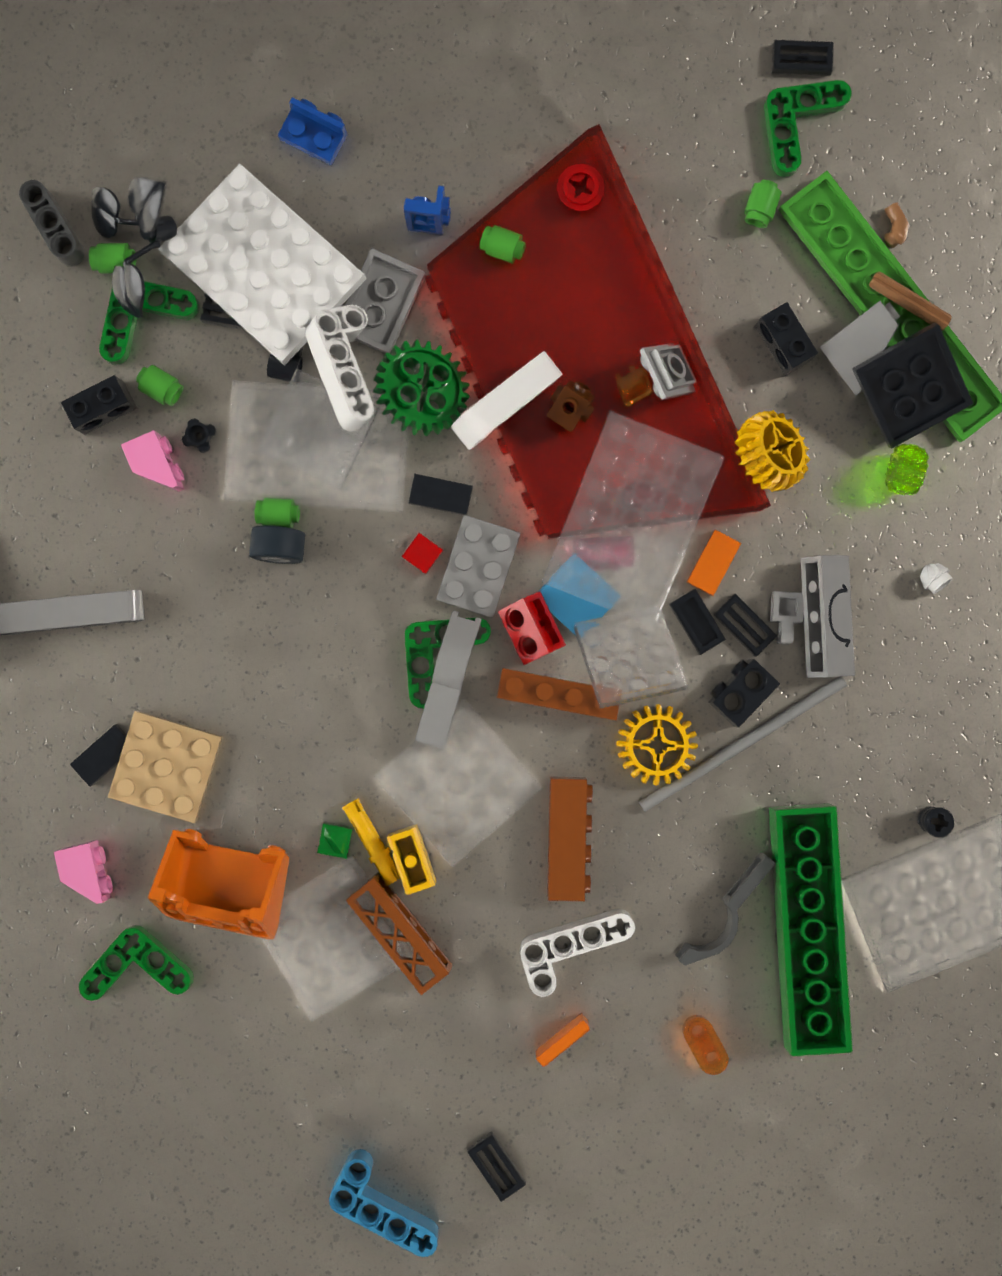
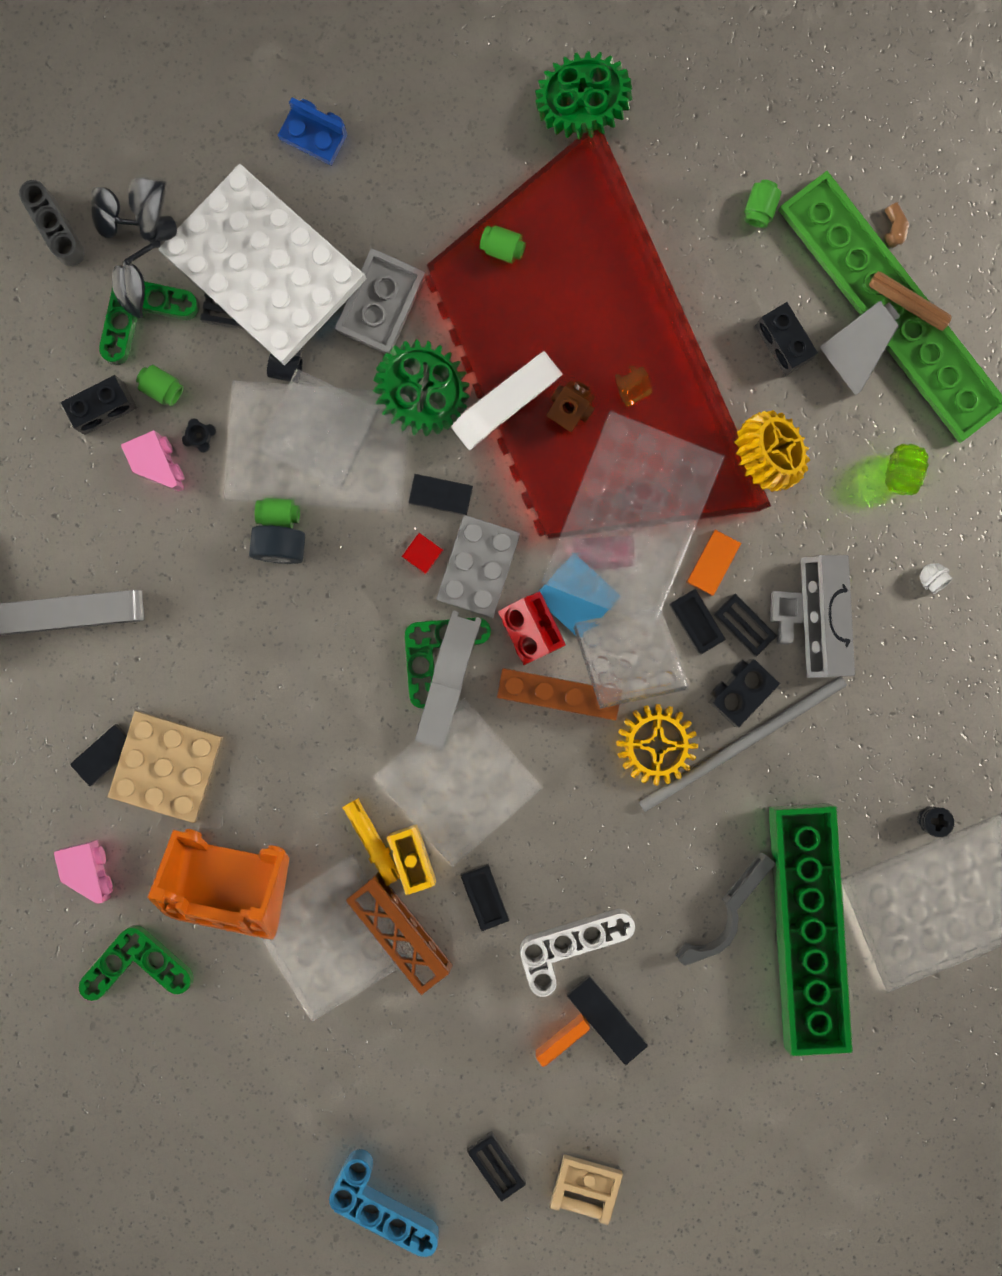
(108, 255): bright green brick -> none
(335, 840): green tile -> none
(350, 404): white beam -> none
(428, 216): blue bracket -> none
(484, 897): none -> black tile
(568, 838): dark orange brick -> none
(576, 175): red gear -> none
(584, 95): none -> green gear
(587, 1180): none -> tan plate
(607, 1020): none -> black tile
(668, 370): light grey piece -> none
(704, 1043): clear orange plate -> none
(794, 108): green beam -> none
(825, 62): black tile -> none
(913, 385): black plate -> none

